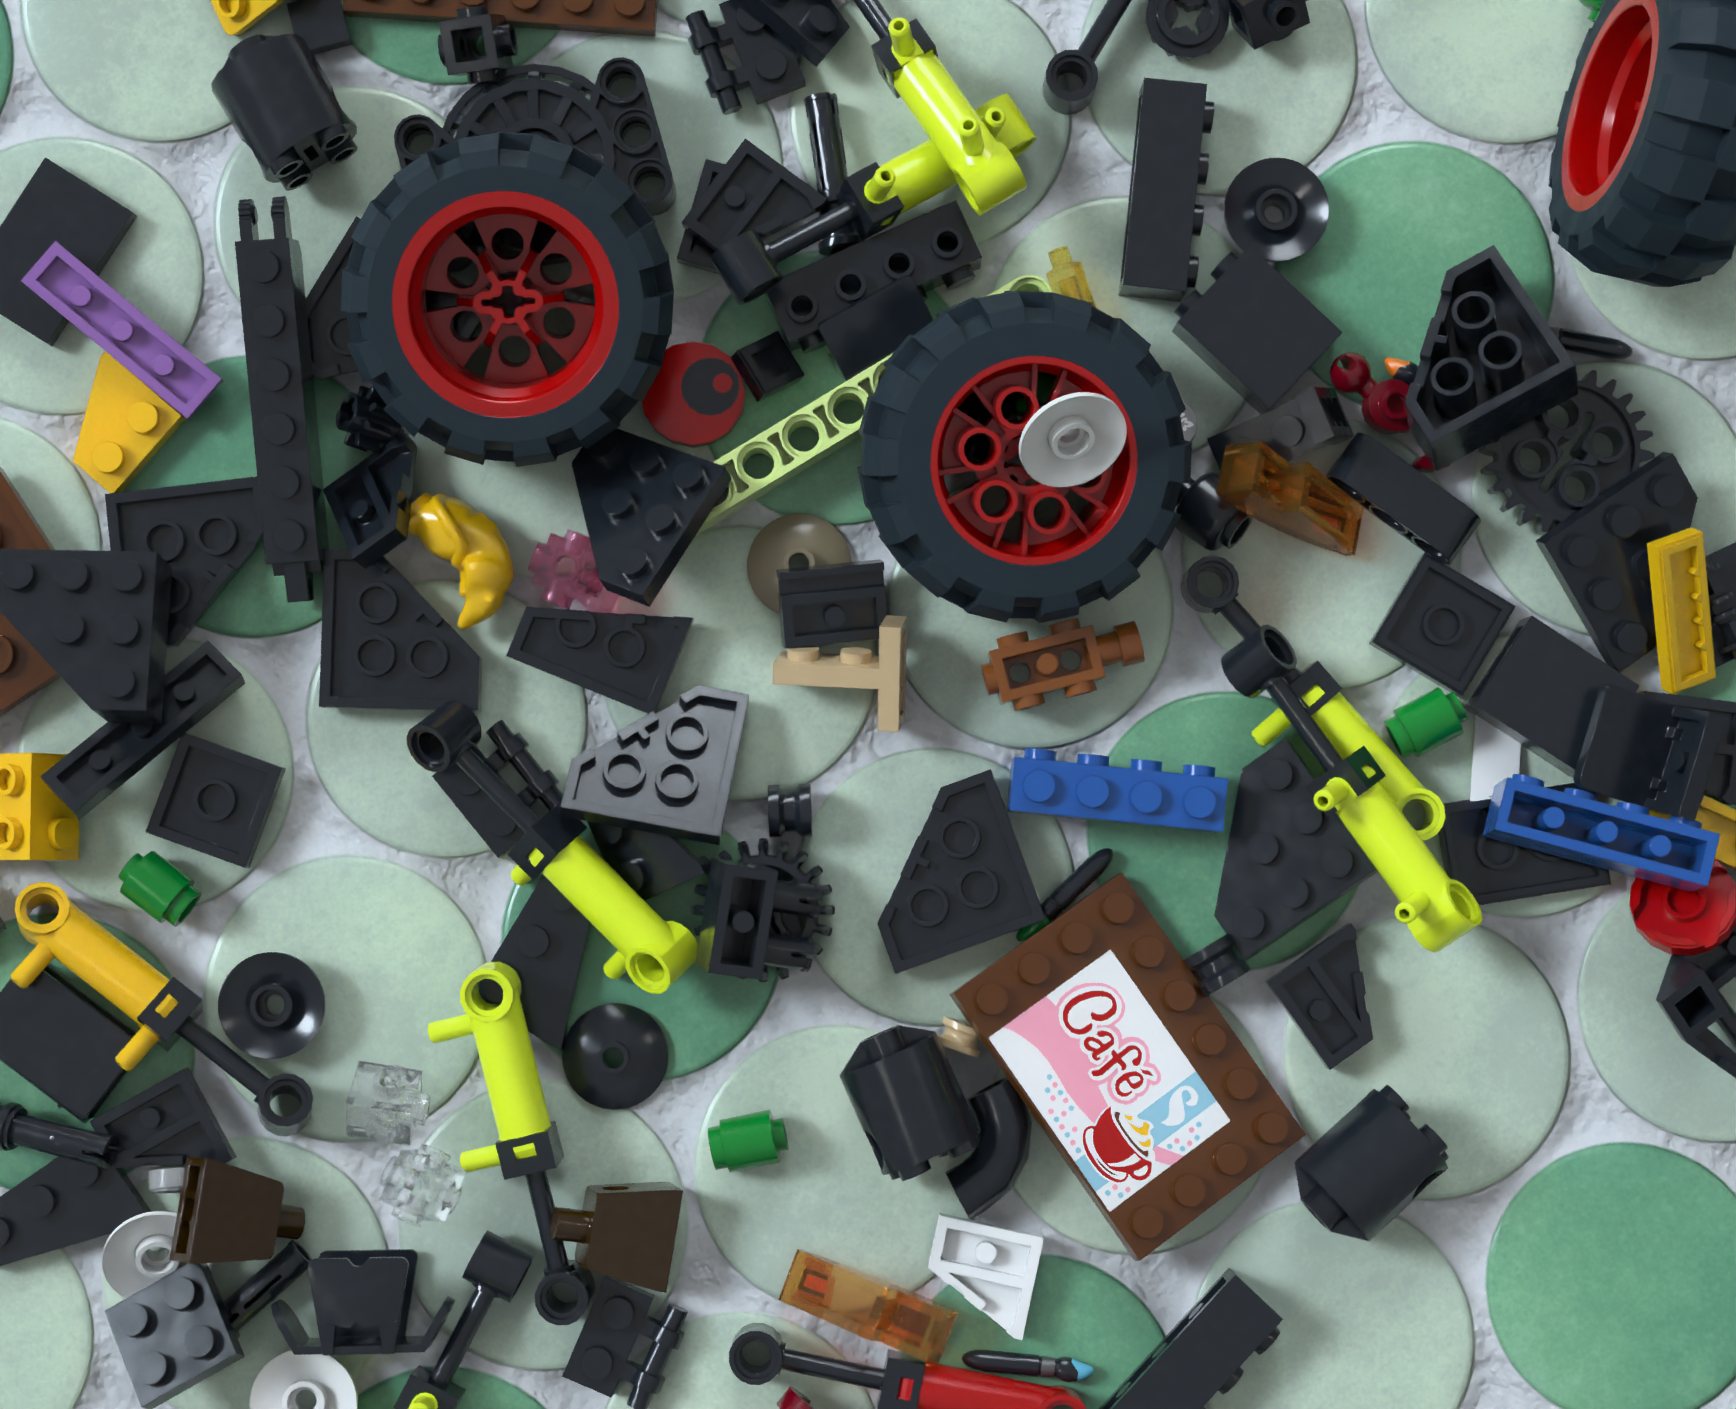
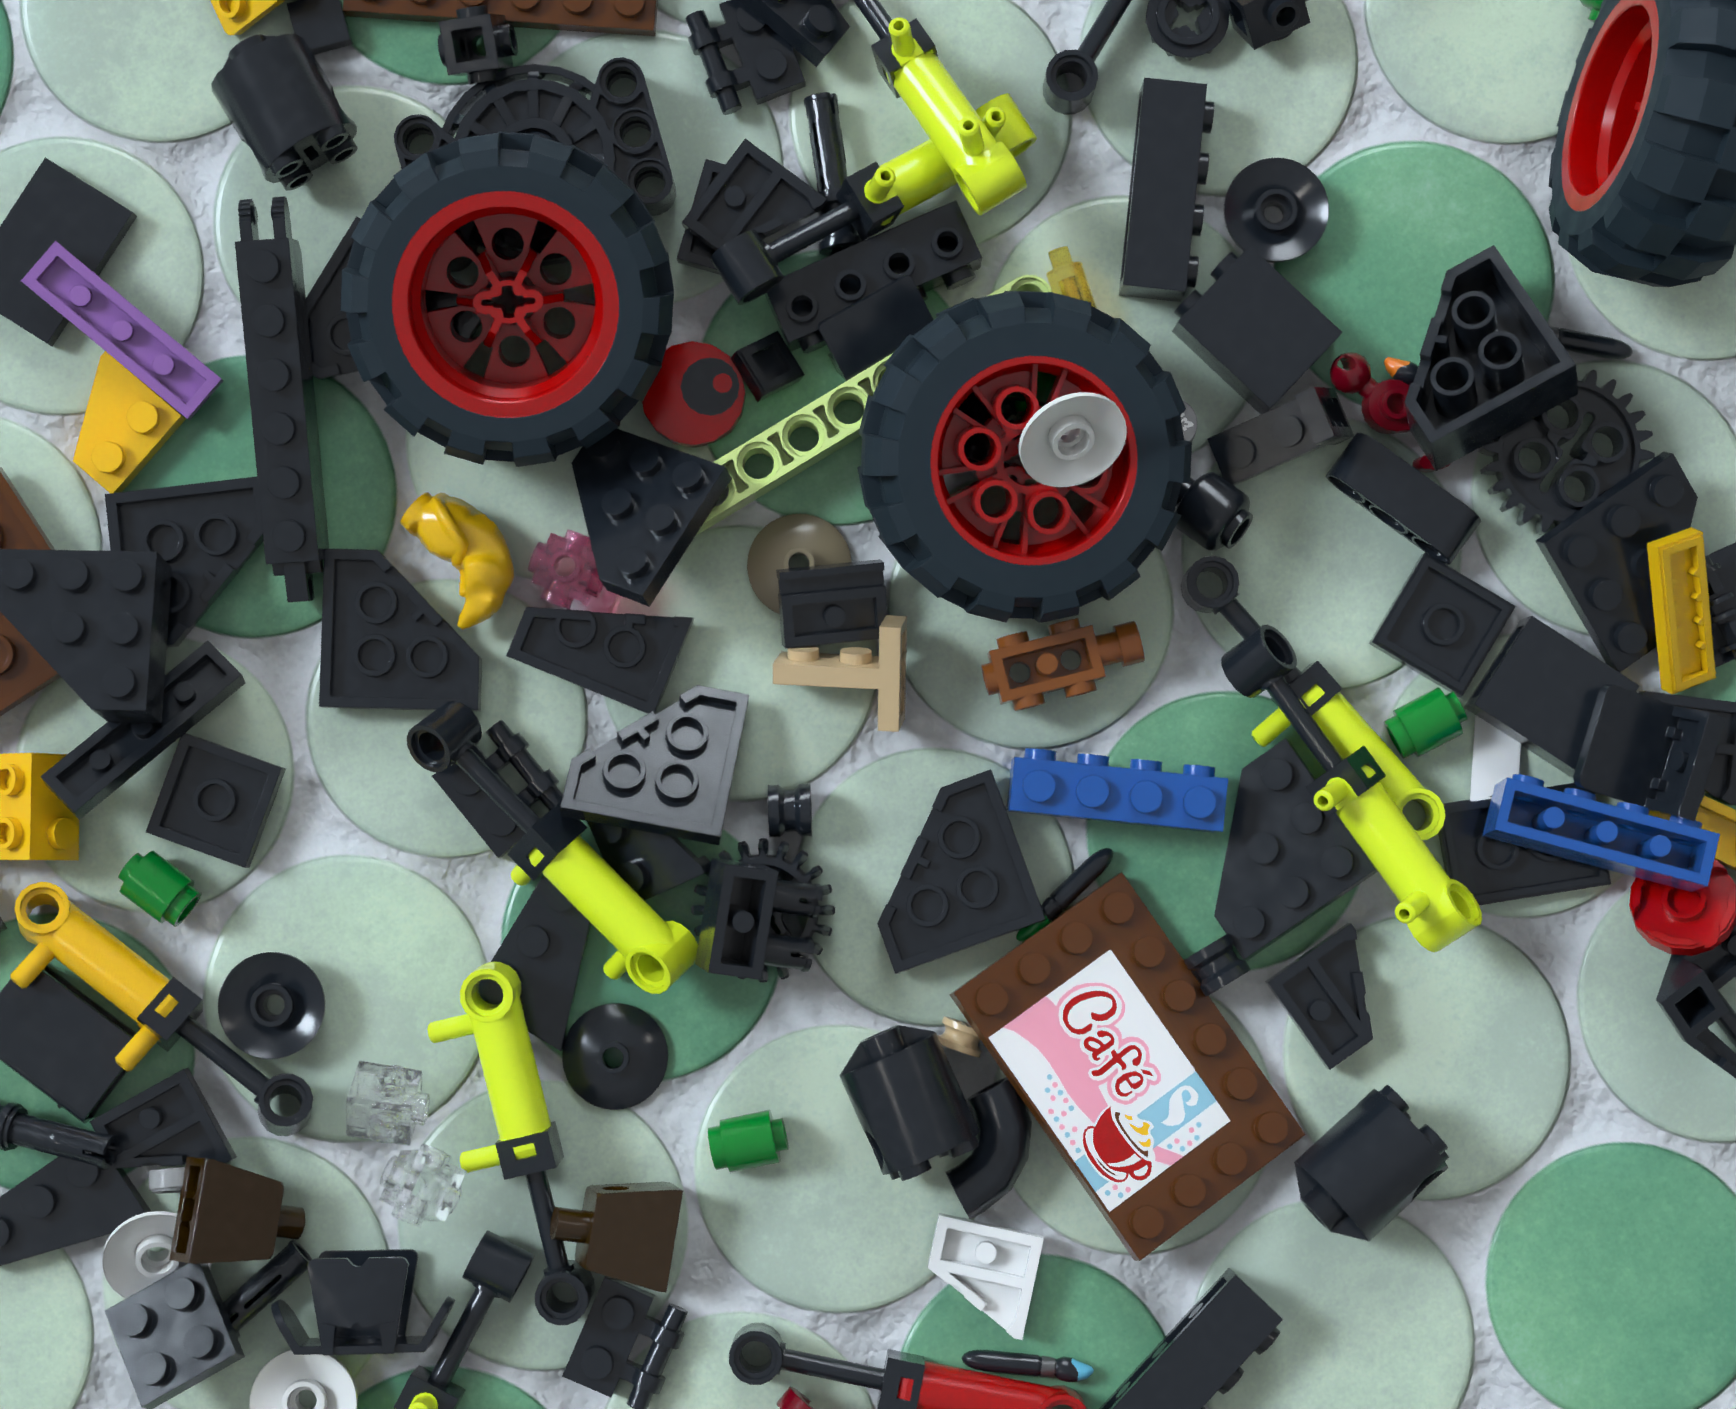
(365, 420): black gear -> none
(375, 500): black wing -> none
(868, 1306): clear orange slope -> none
(1289, 497): clear orange slope -> none

